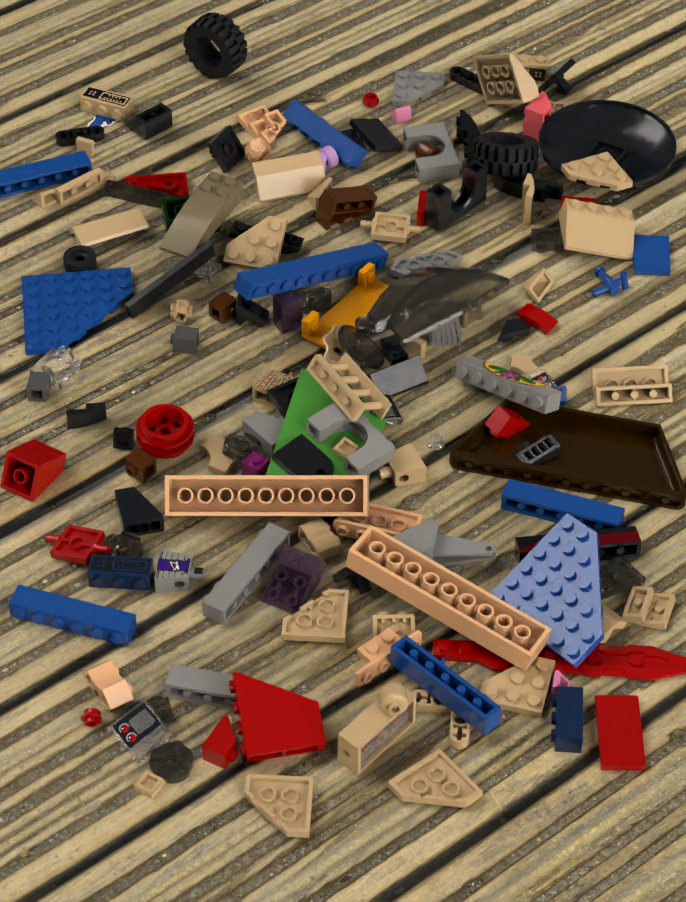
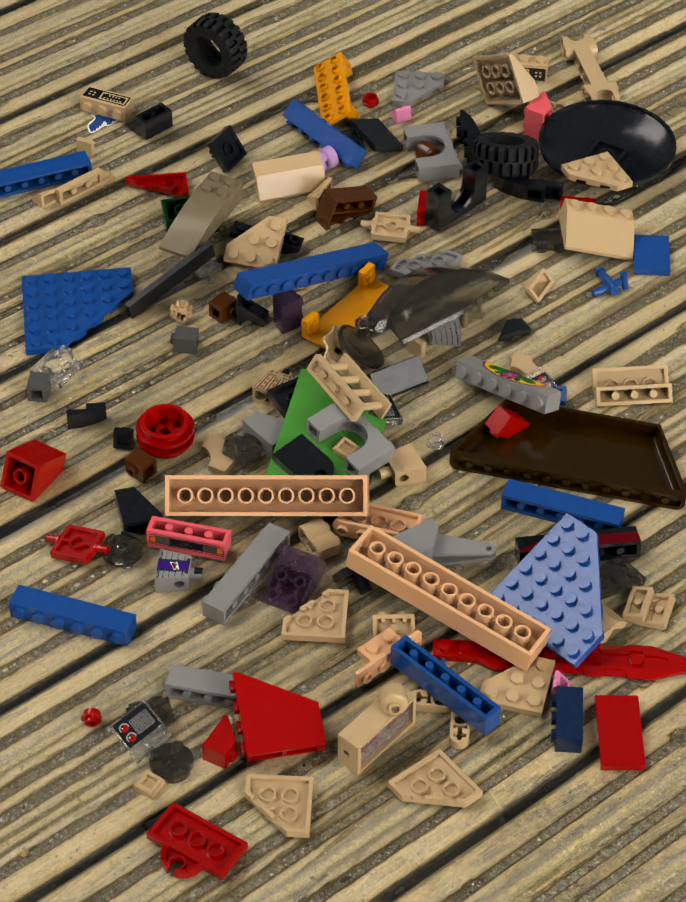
(69, 136): black beam -> none
(79, 259): black tyre -> none
(109, 227): tan slope -> none
(109, 684): light nougat brick -> none
(120, 572): dark blue brick -> none
(134, 194): clear smoke tile -> none
(189, 538): none -> coral brick
(194, 844): none -> red plate
(255, 464): magenta brick -> none
(257, 150): light nougat piece -> none
(262, 123): light nougat slope -> none
(321, 300): clear smoke plate -> none
(333, 89): none -> light orange bracket
(392, 349): black slope -> none
(462, 76): black beam -> none
(527, 199): tan slope -> none
(538, 317): red slope -> none
(547, 443): black slope -> none
(557, 78): black tile -> none
(583, 56): none -> tan piece

